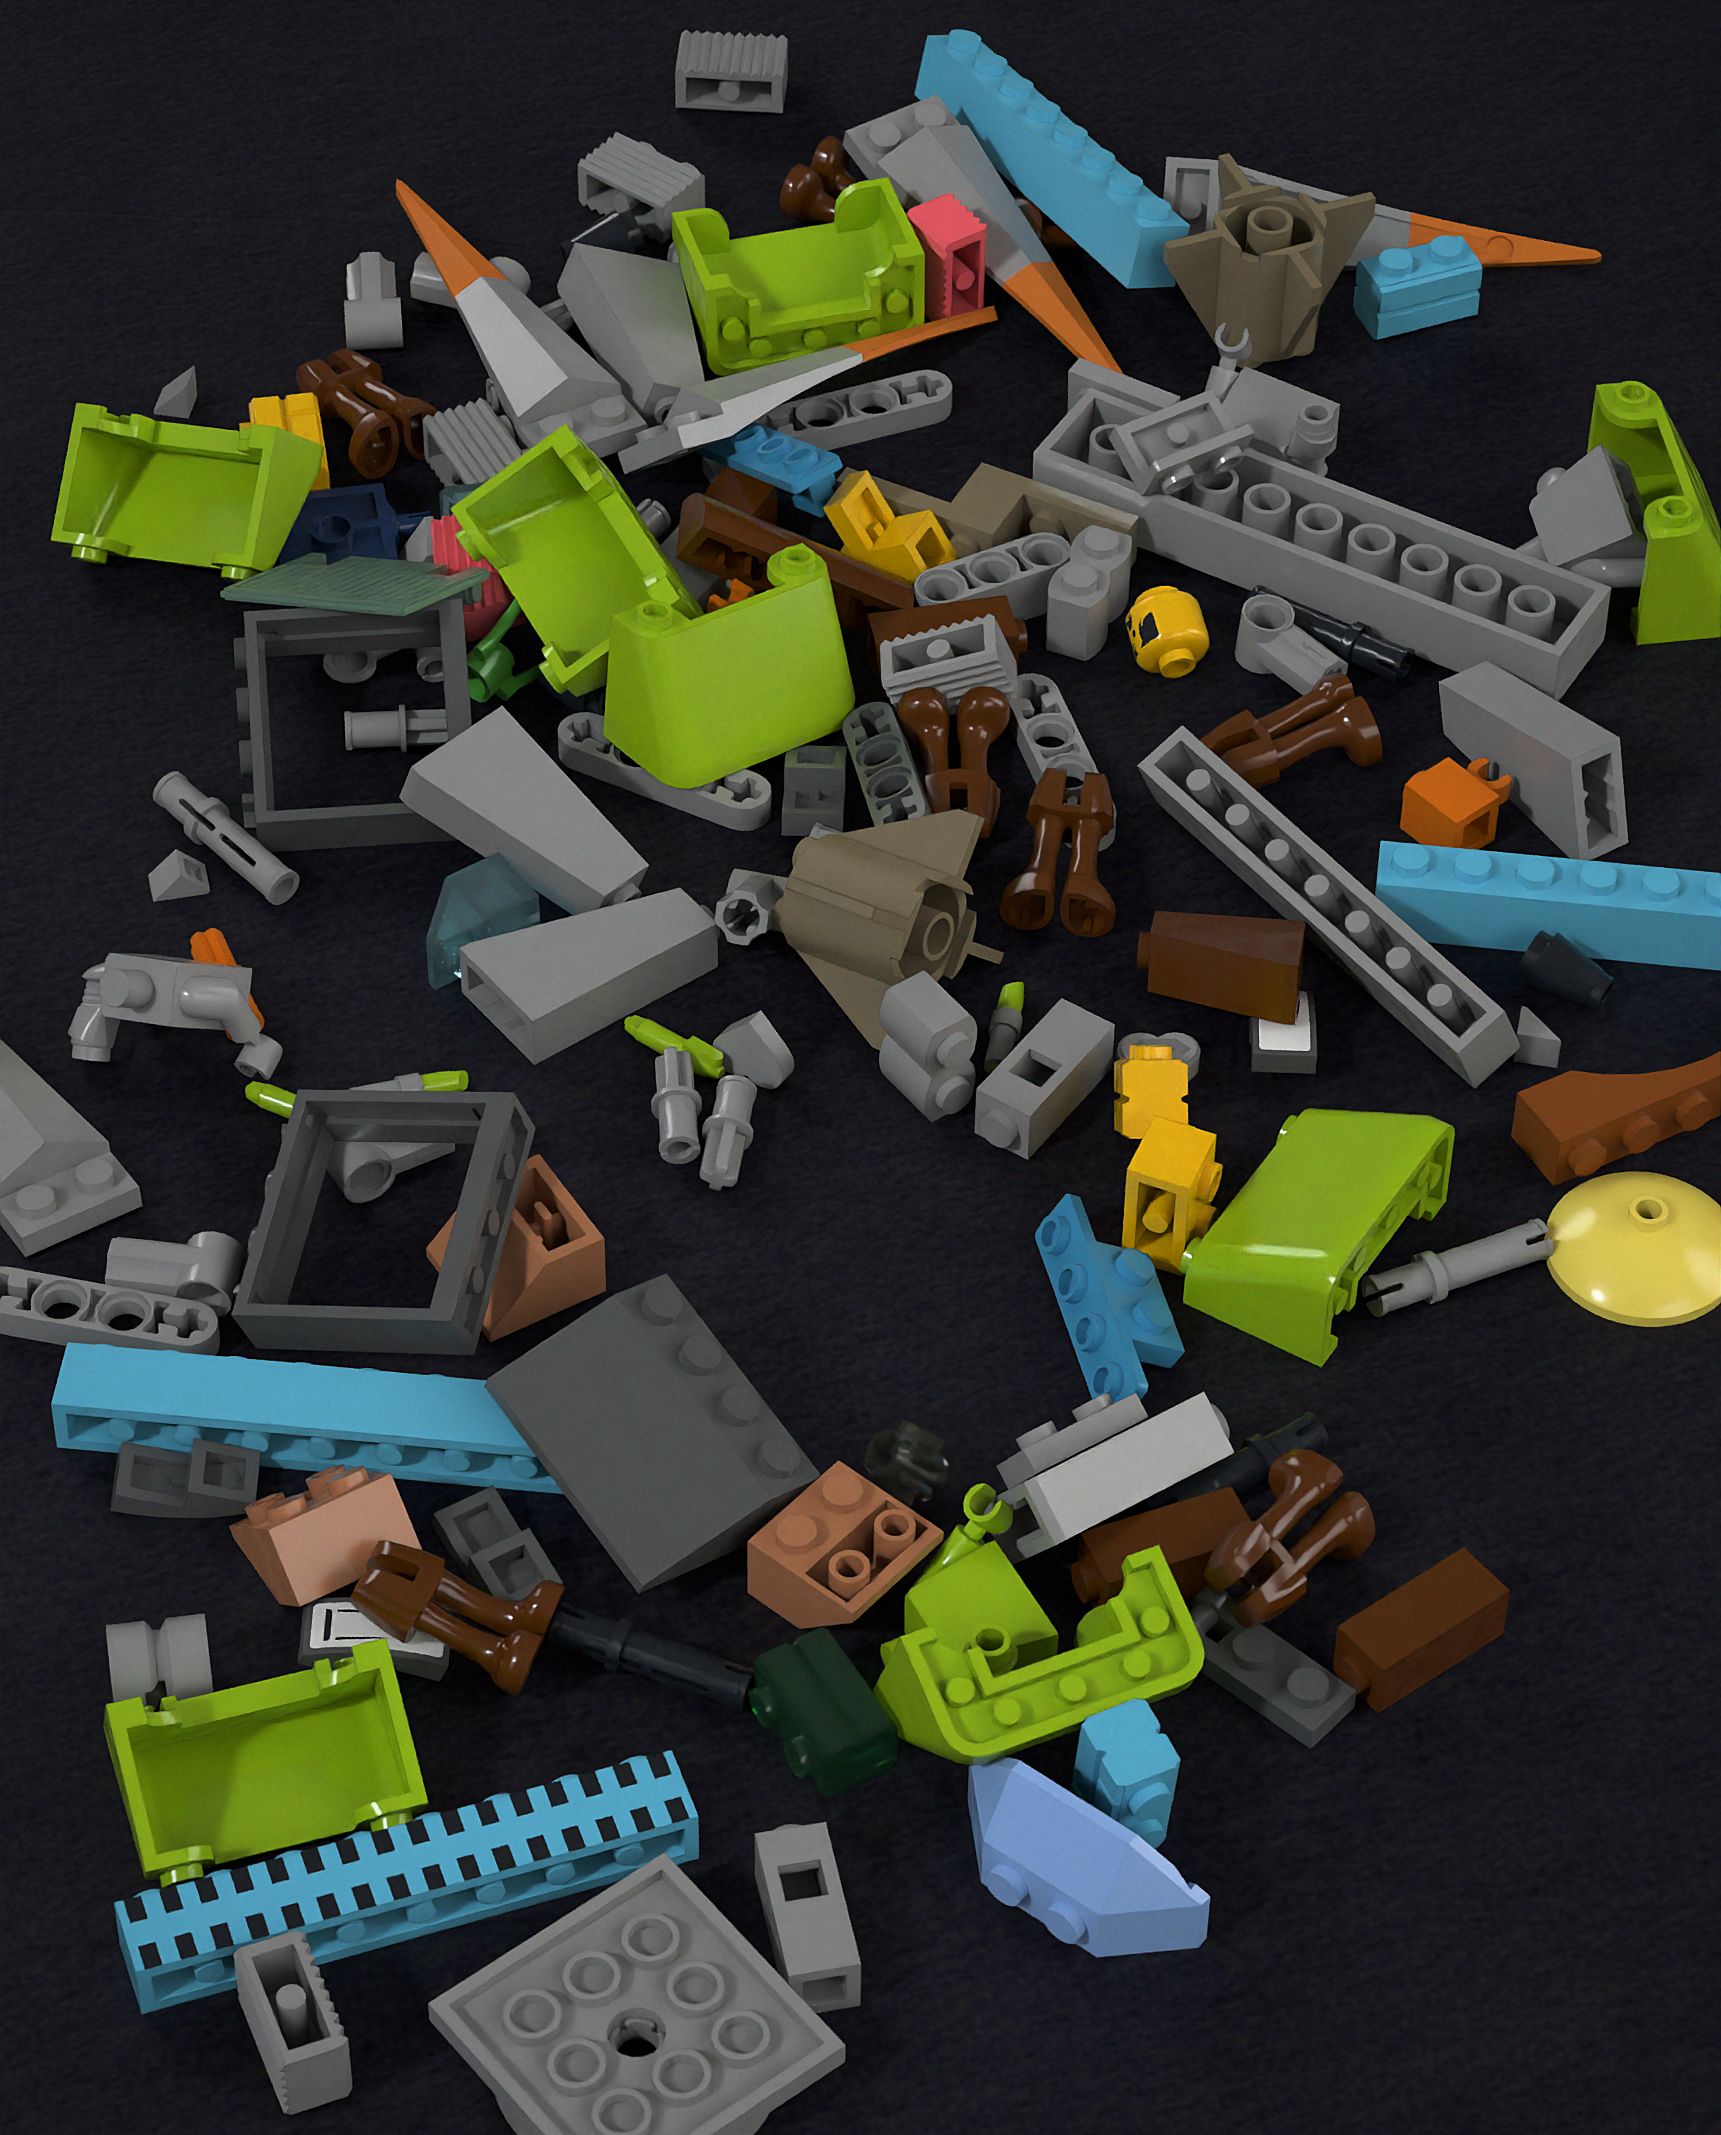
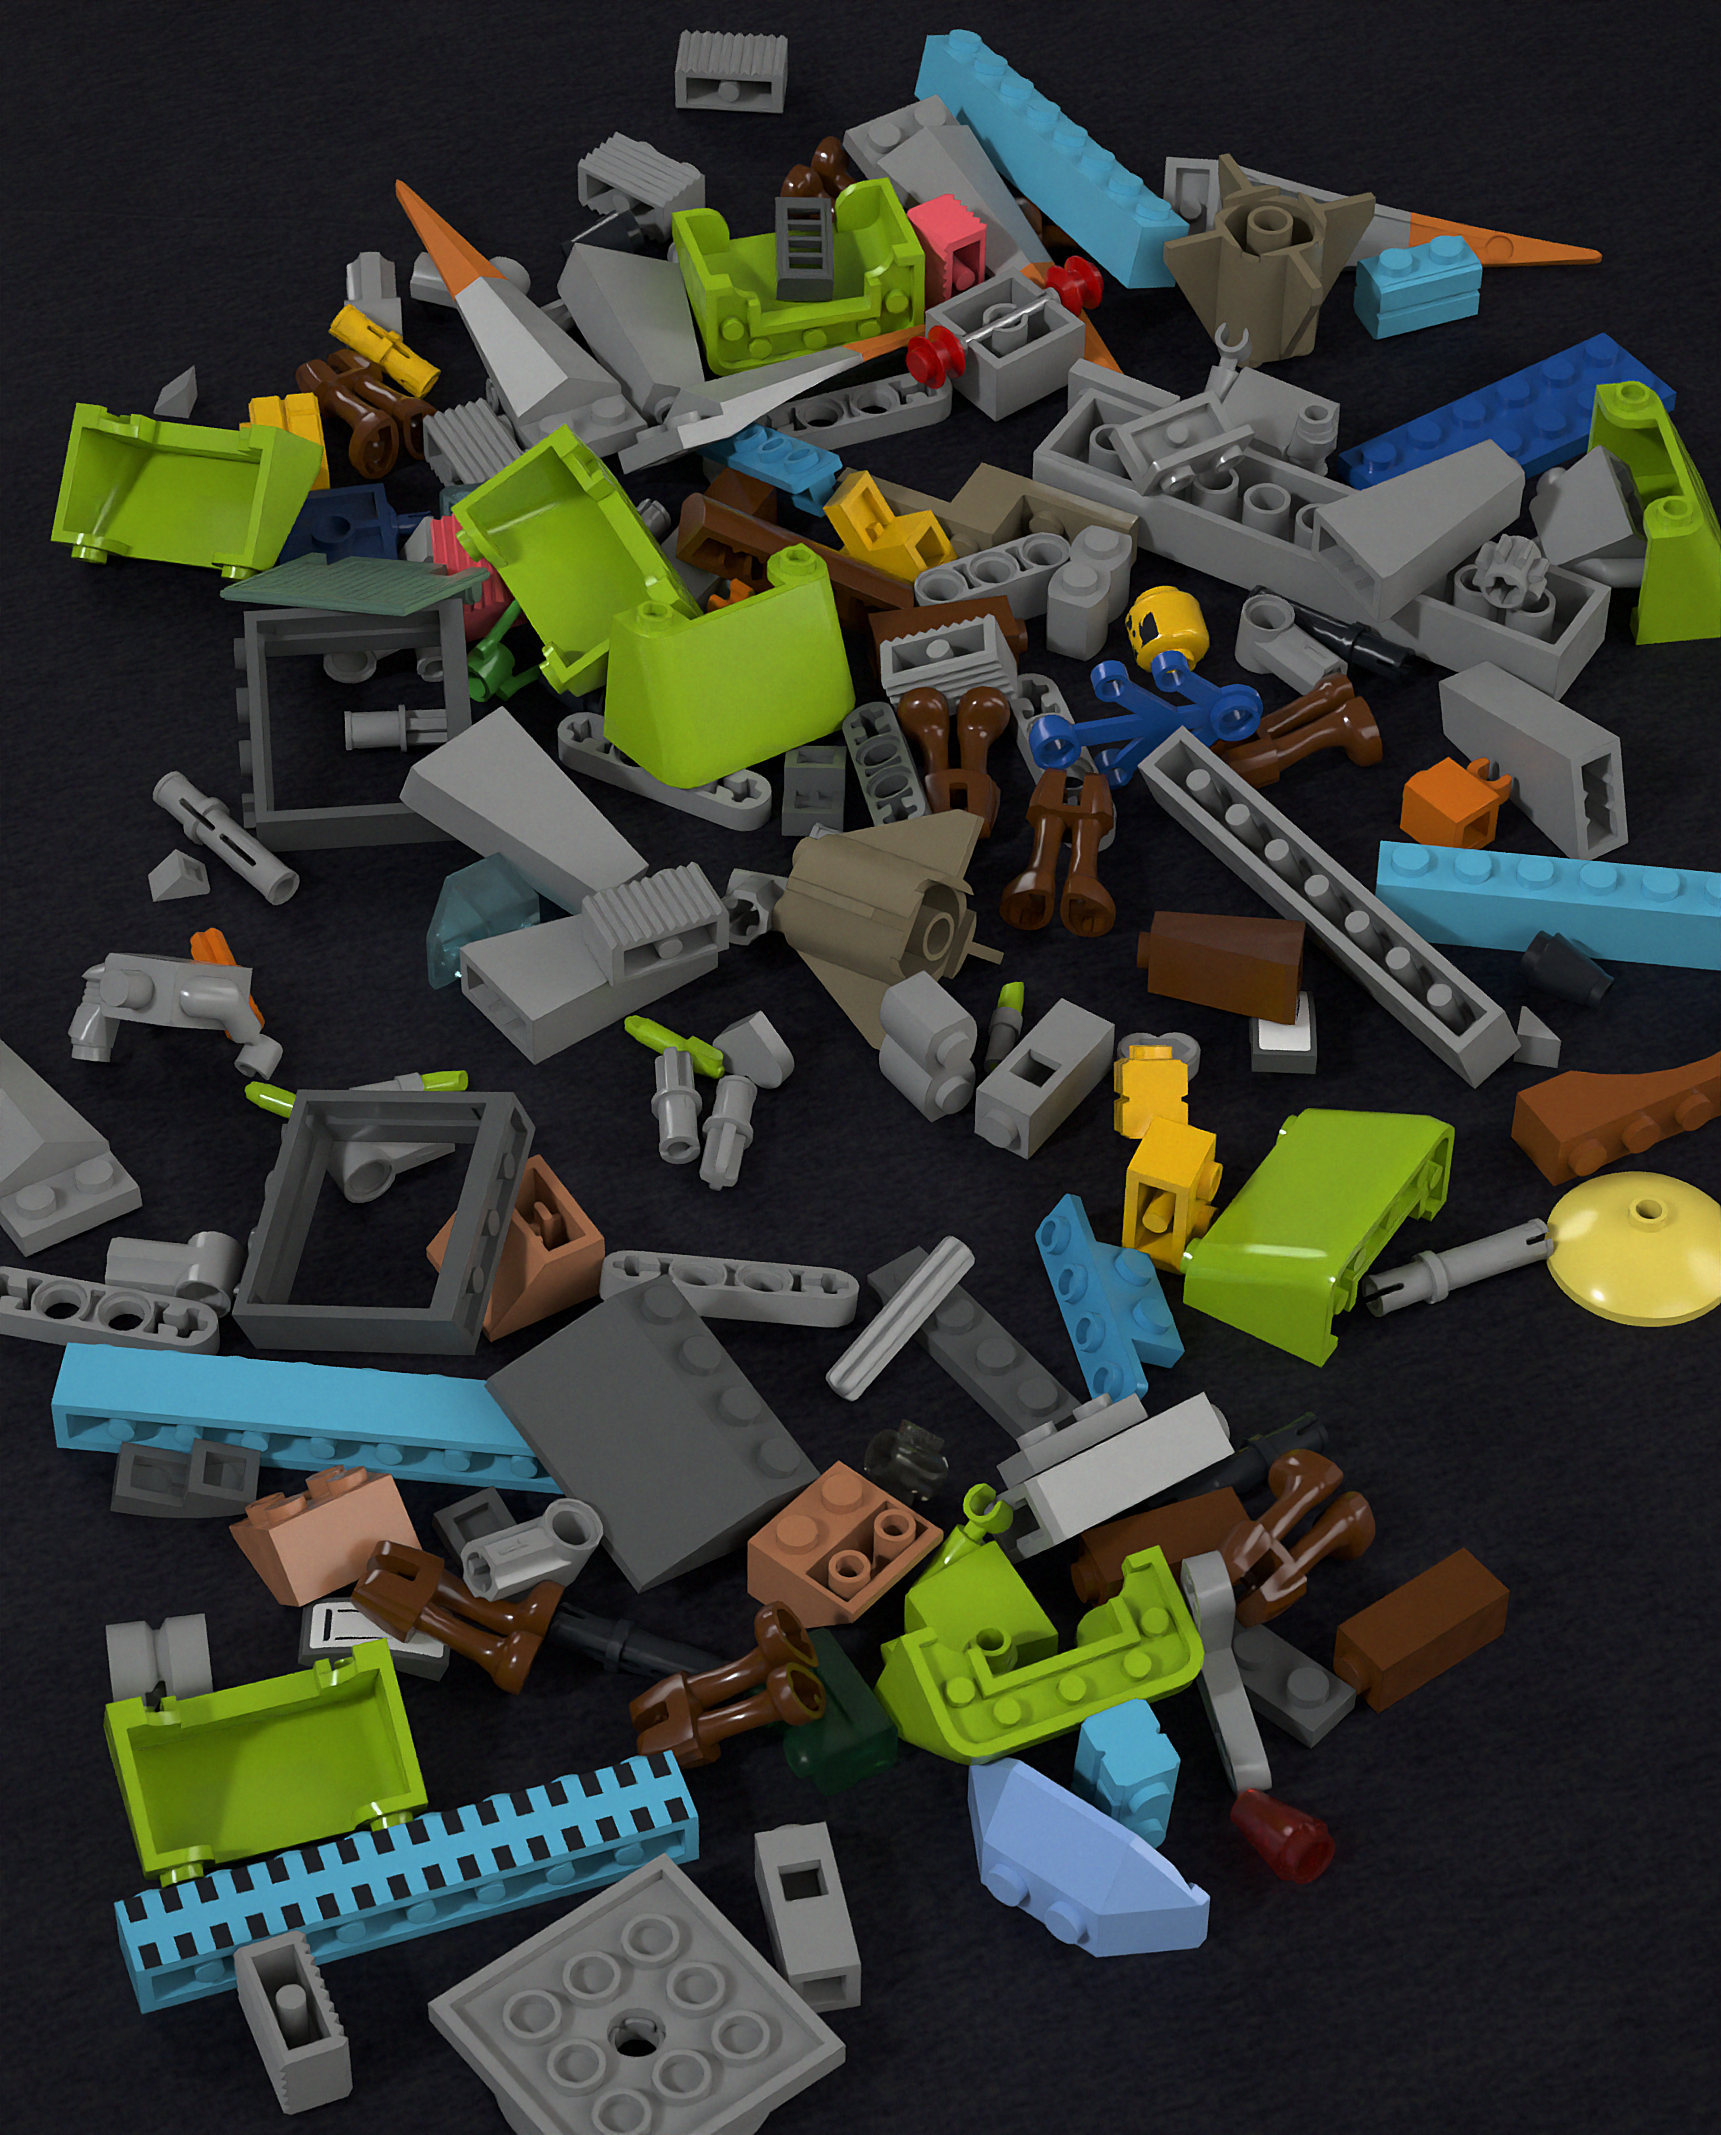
(385, 349): none -> yellow pin
(533, 1551): none -> light grey piece
(654, 923): none -> light grey brick
(680, 1709): none -> reddish brown piece
(741, 1287): none -> light grey beam
(801, 282): none -> dark grey slope
(900, 1318): none -> light grey axle
(981, 1355): none -> dark grey plate
(1008, 337): none -> light grey brick
(1211, 1604): none -> light grey beam
(1219, 713): none -> blue plant
(1284, 1836): none -> clear red cone
(1417, 526): none -> light grey slope
(1511, 572): none -> light grey gear
(1531, 415): none -> blue plate

